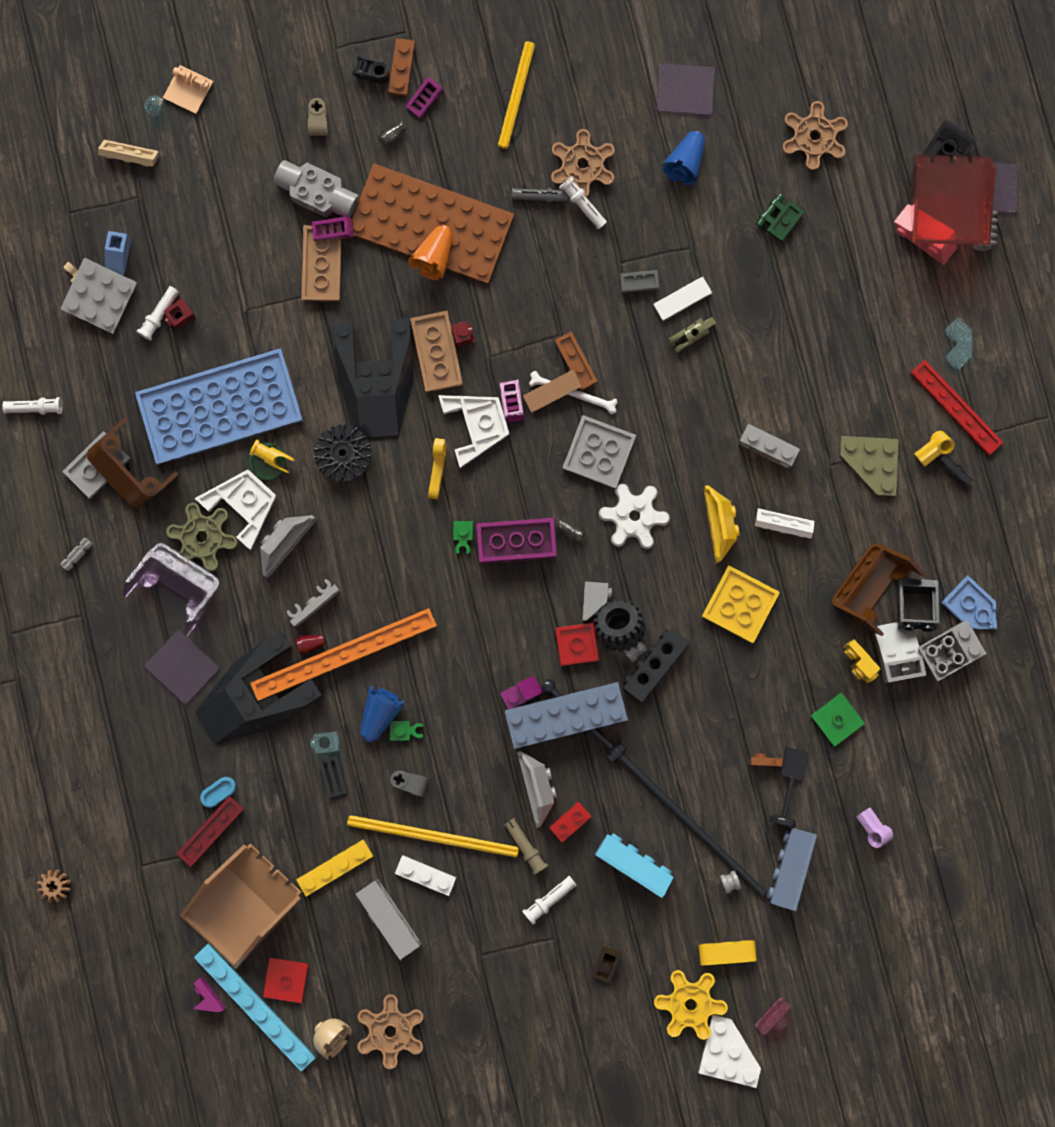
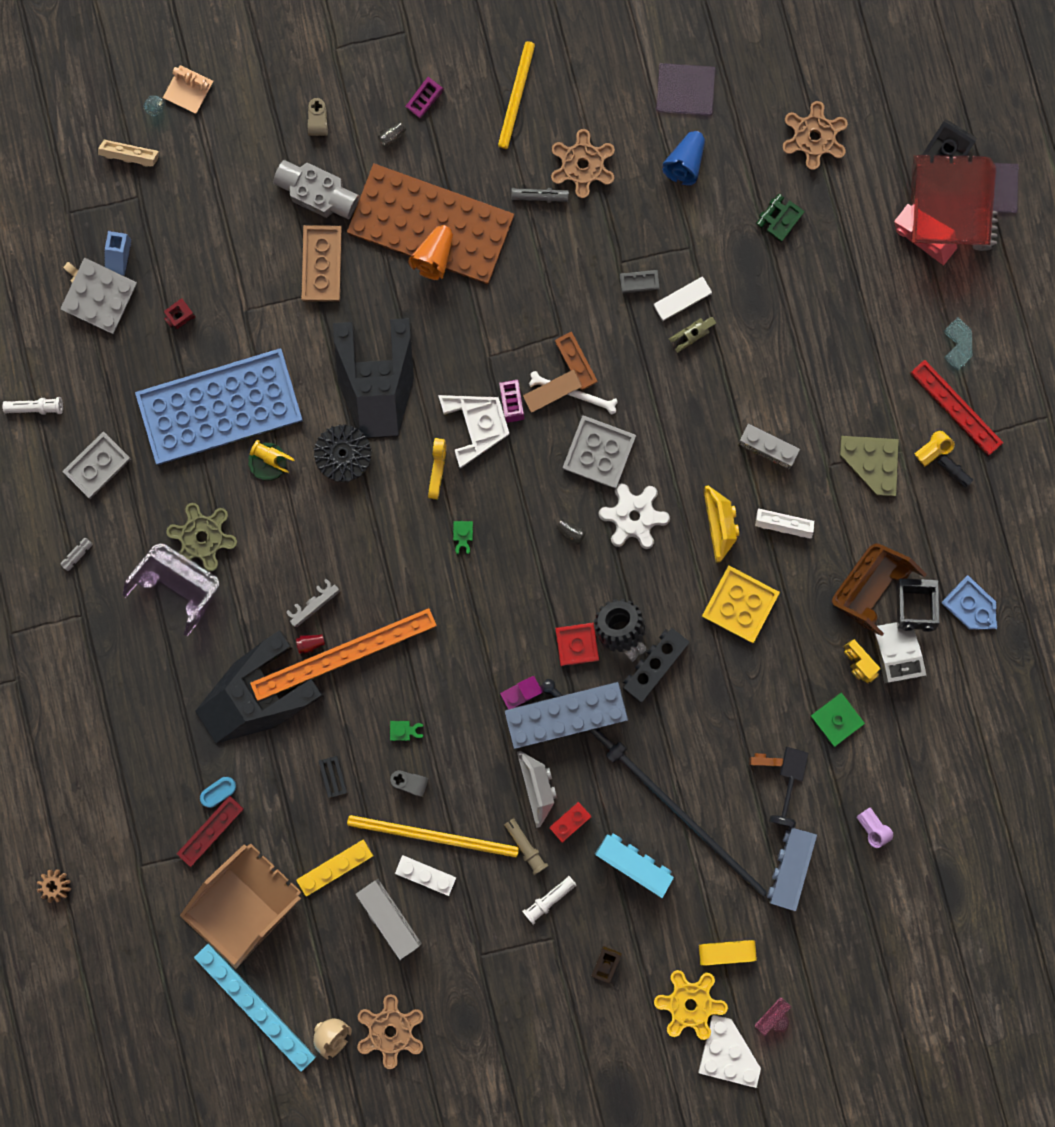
(104, 461): reddish brown windscreen -> none
(153, 320): white pin -> none
(182, 667): clear purple piece -> none
(211, 1000): magenta slope -> none
(248, 498): white wing -> none
(282, 541): light grey wedge -> none
(285, 980): red plate -> none
(334, 742): clear light blue brick -> none
(348, 226): magenta slope -> none
(367, 69): black piece -> none
(378, 713): blue cone -> none
(401, 67): dark orange plate -> none
(436, 351): medium nougat plate -> none
(463, 334): dark red brick -> none
(516, 540): magenta brick -> none
(577, 196): white pin -> none
(594, 597): light grey slope -> none
(730, 882): light grey wheel -> none
(951, 650): light grey slope -> none

